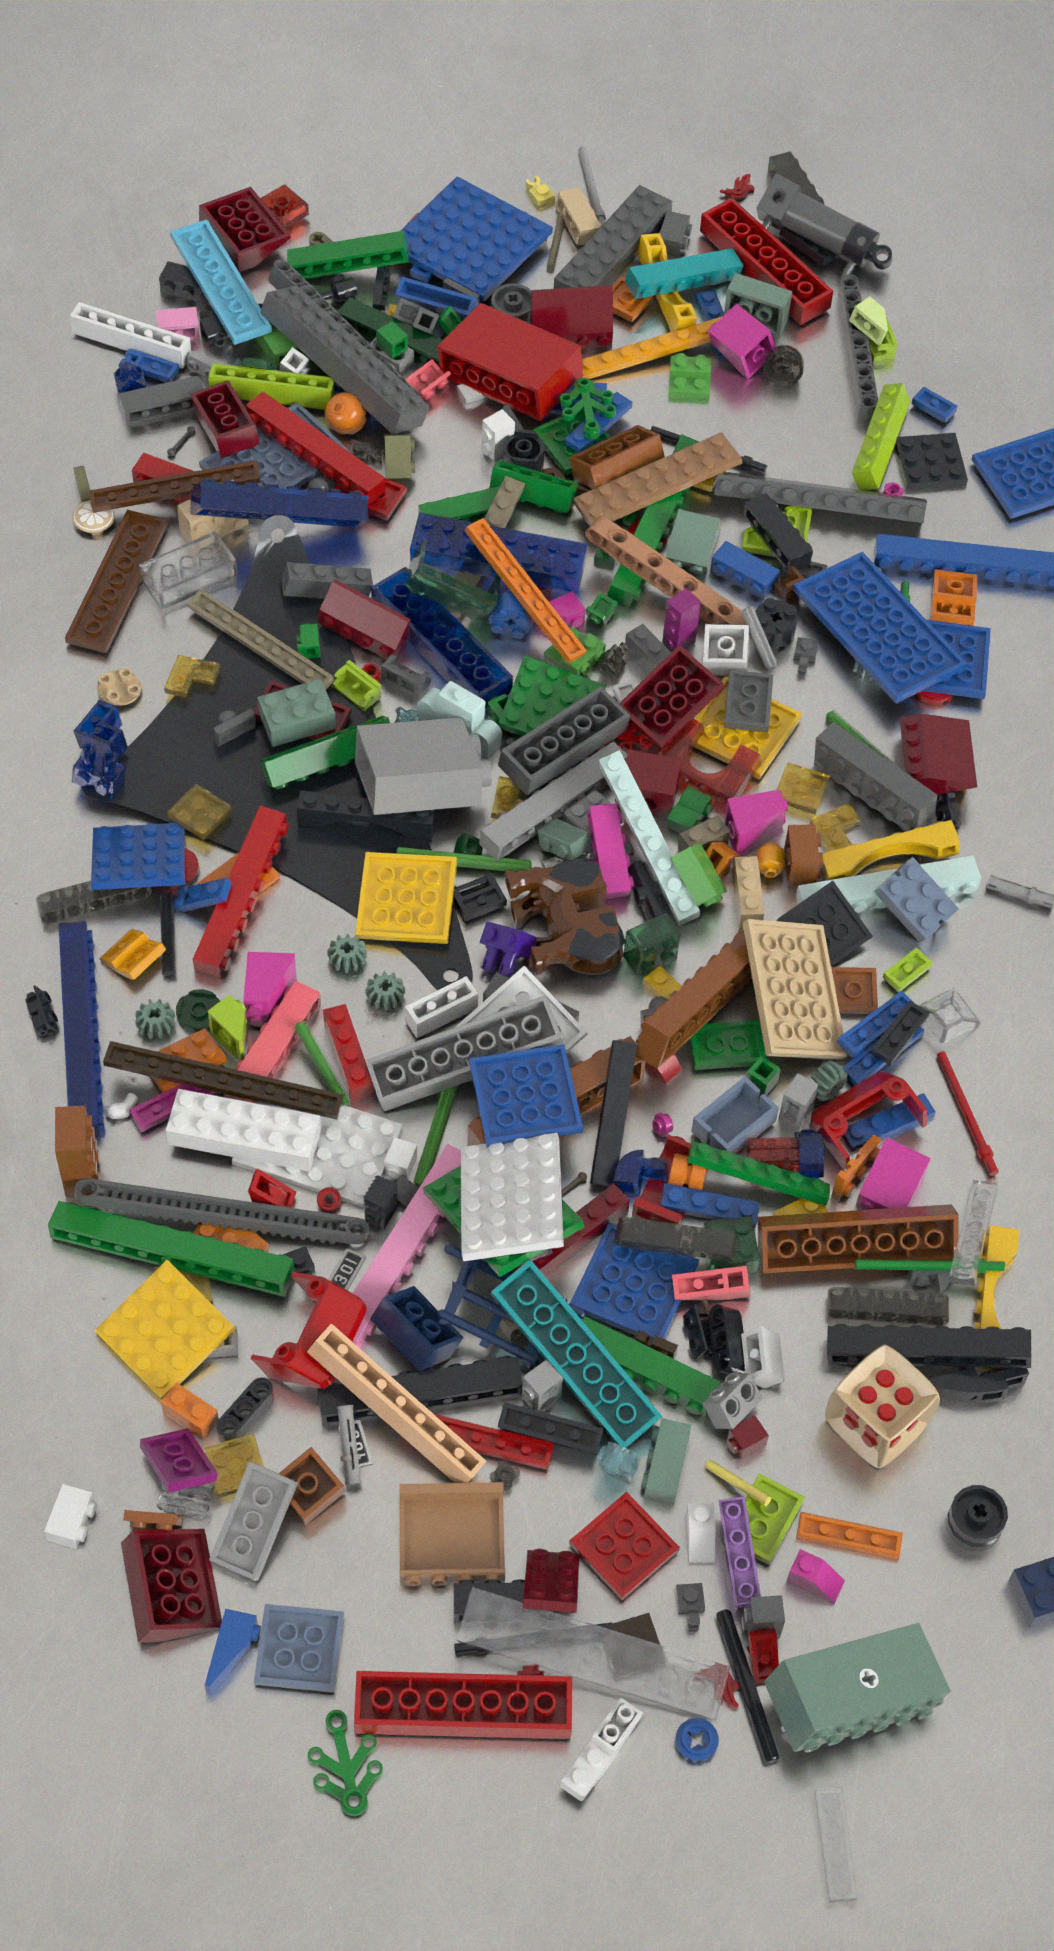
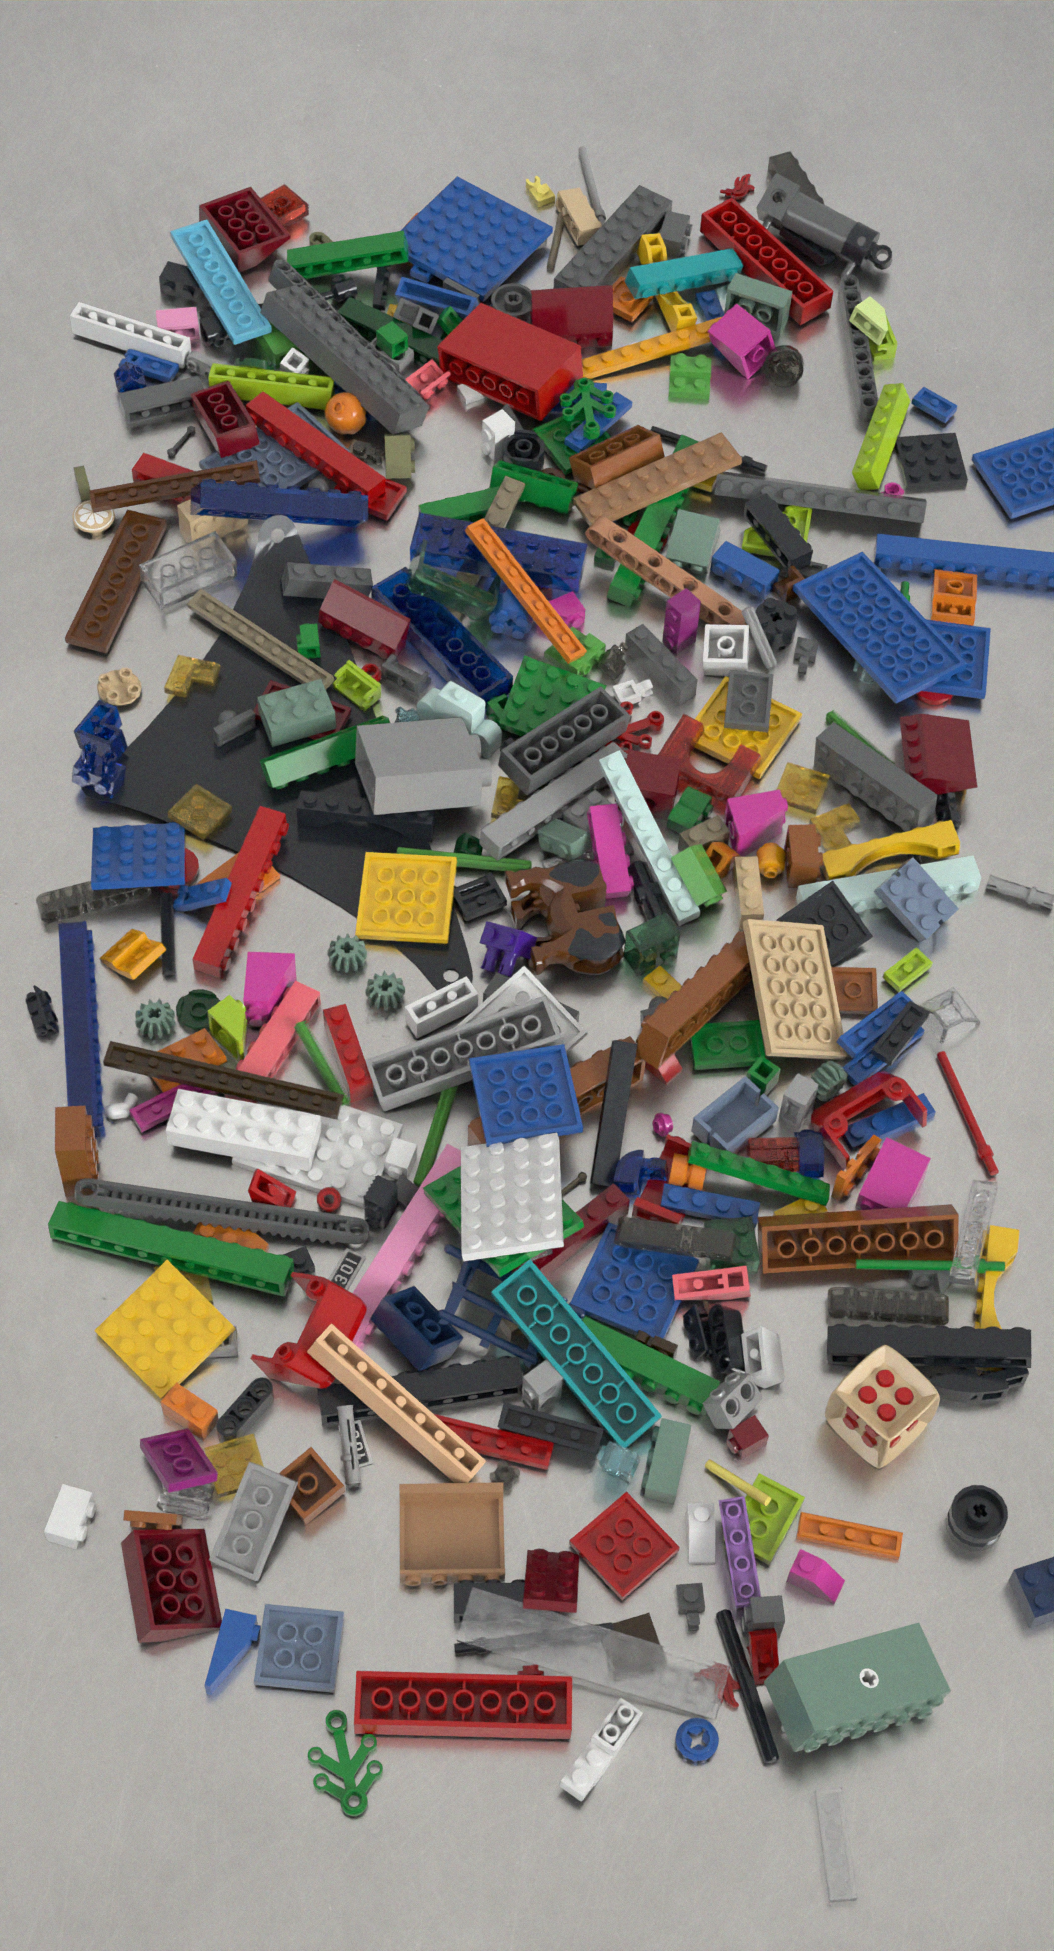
(601, 609): green bracket -> none
(671, 696): dark red slope -> none

